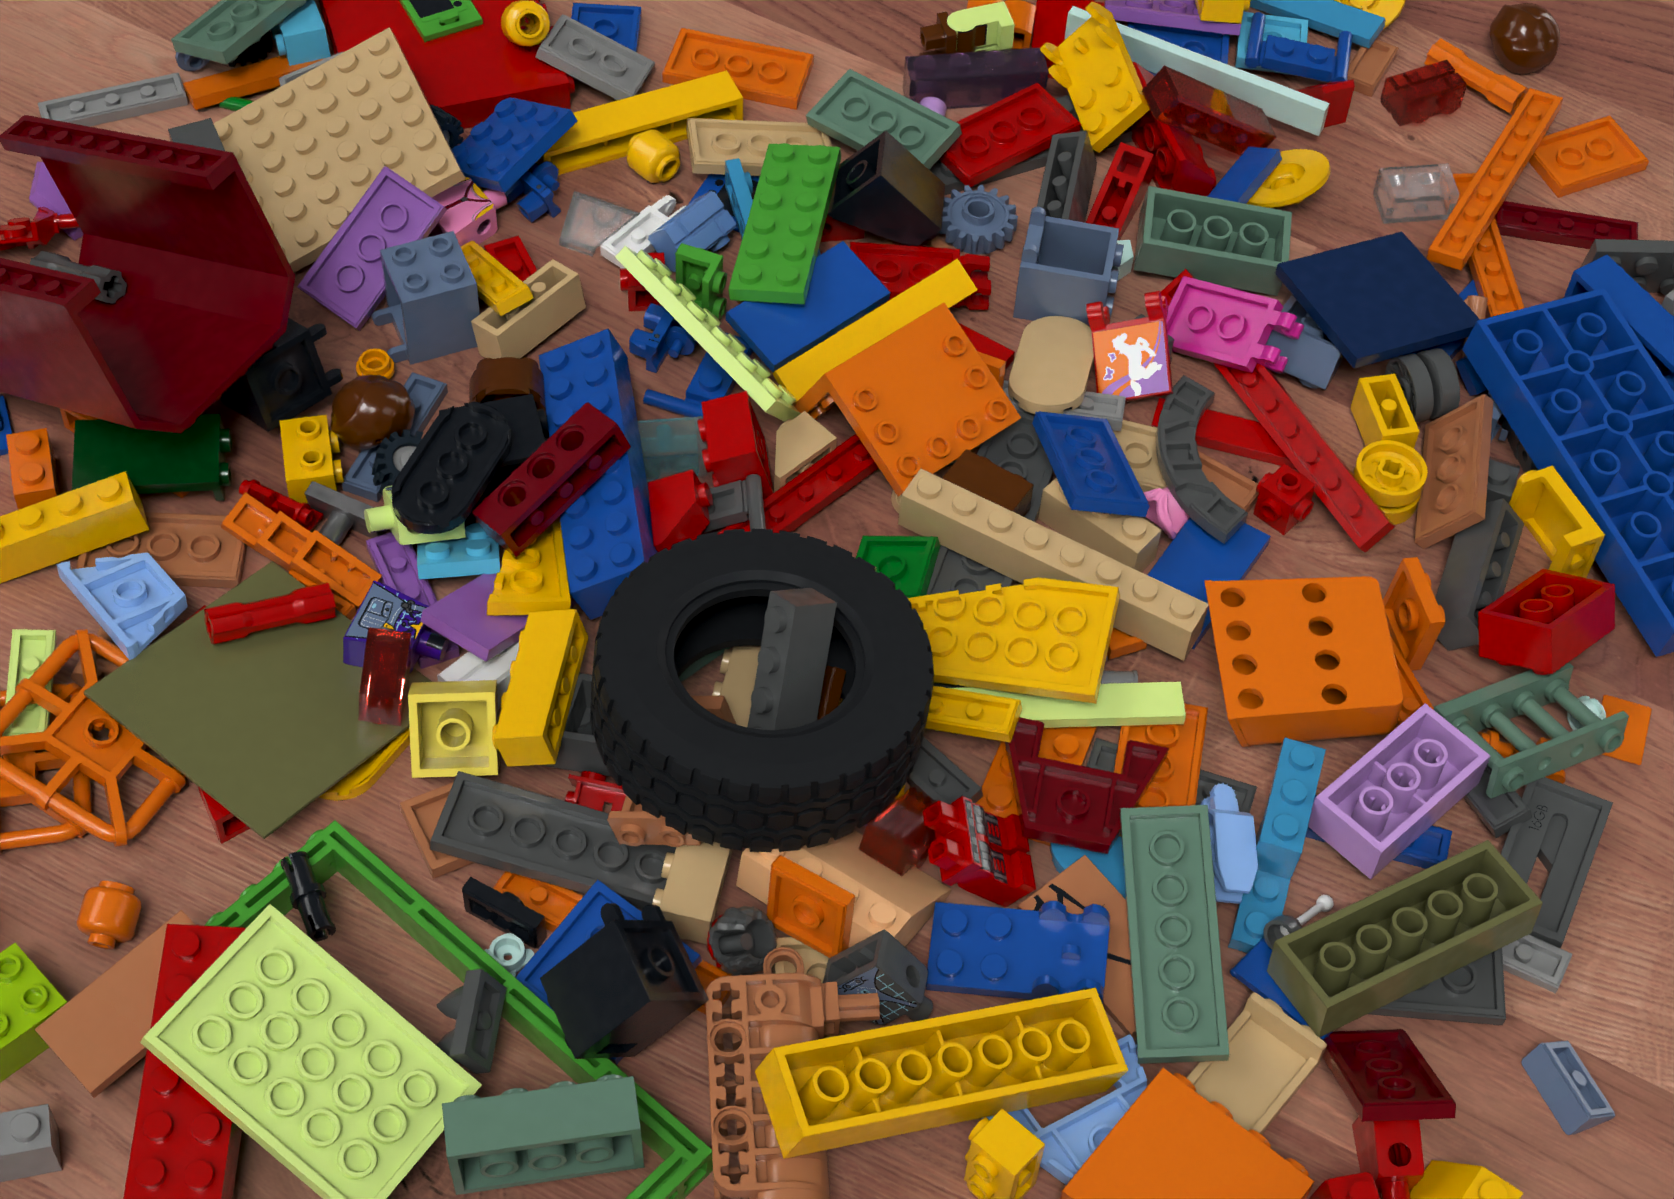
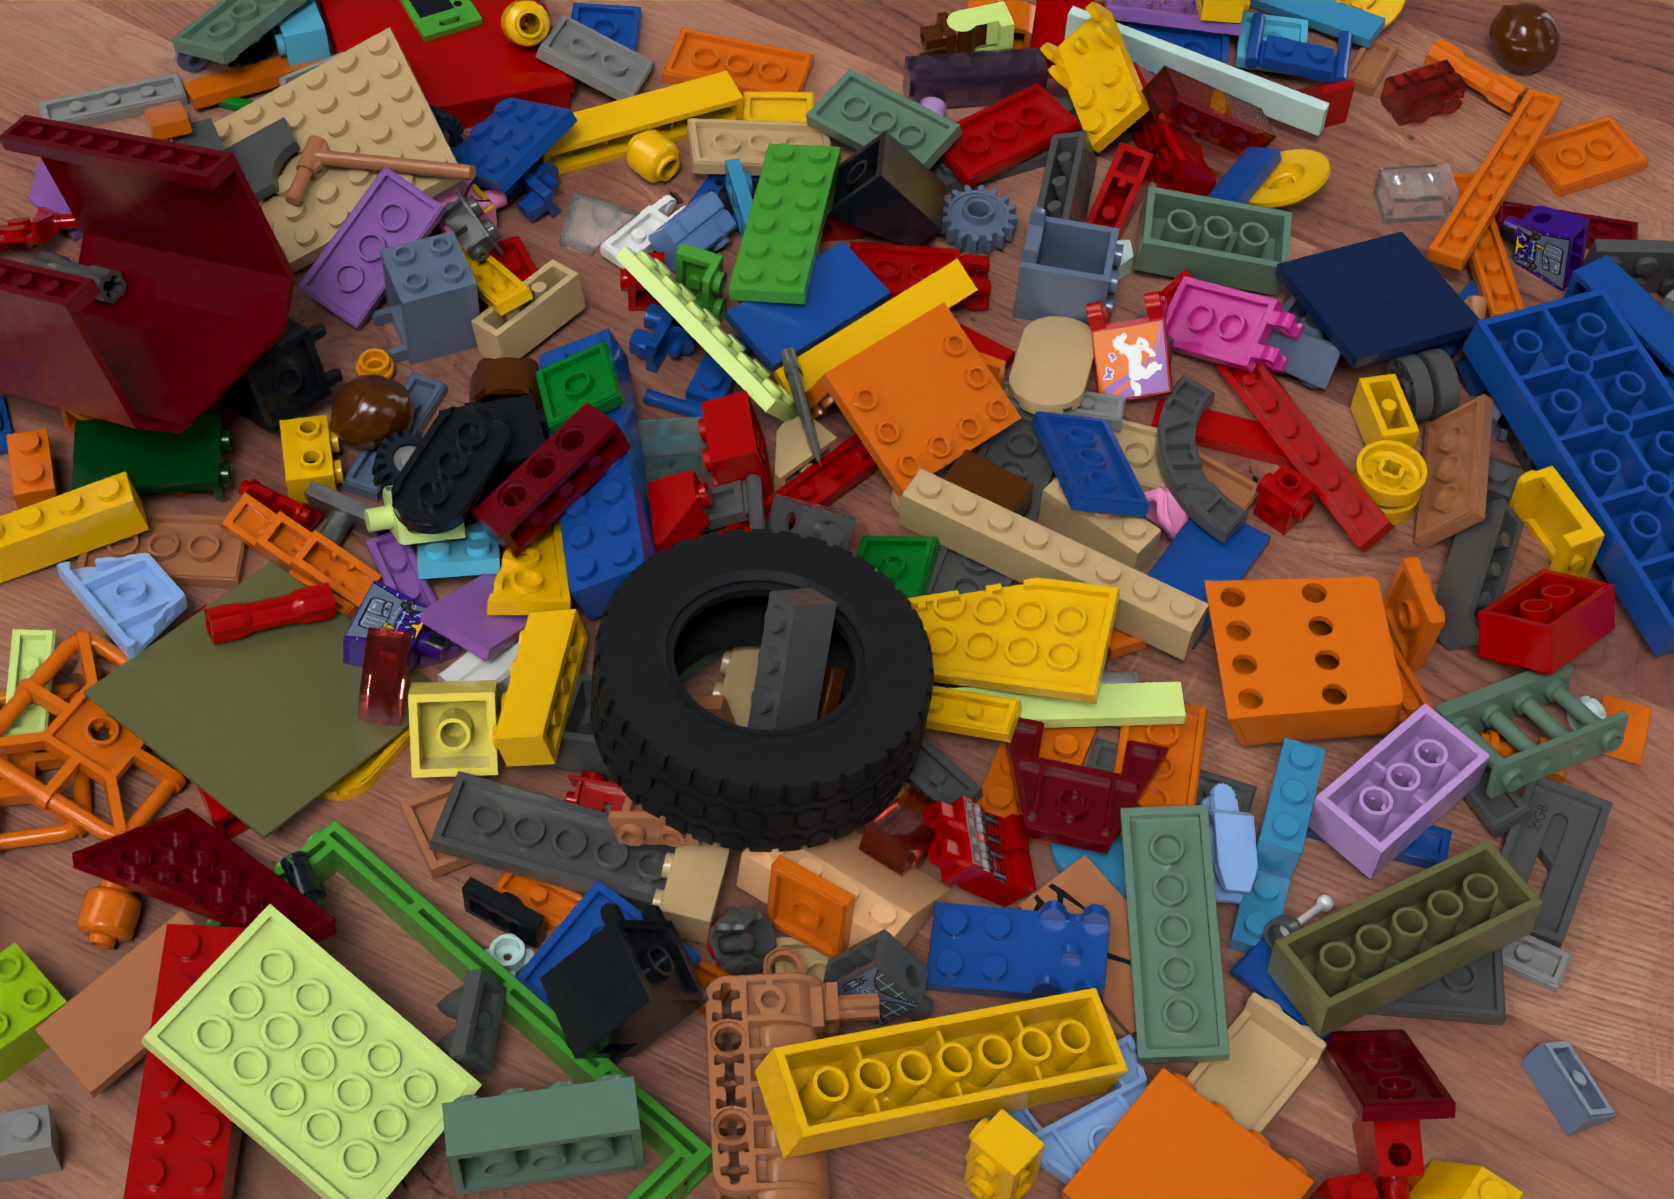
(167, 120): none -> orange slope
(201, 871): none -> dark red wing
(264, 155): none -> dark grey tile
(317, 155): none -> nougat bar
(481, 235): none -> dark grey hinge
(579, 379): none -> green tile
(777, 106): none -> yellow tile
(795, 379): none -> dark grey bar
(811, 520): none -> dark grey torso
(1548, 243): none -> torso

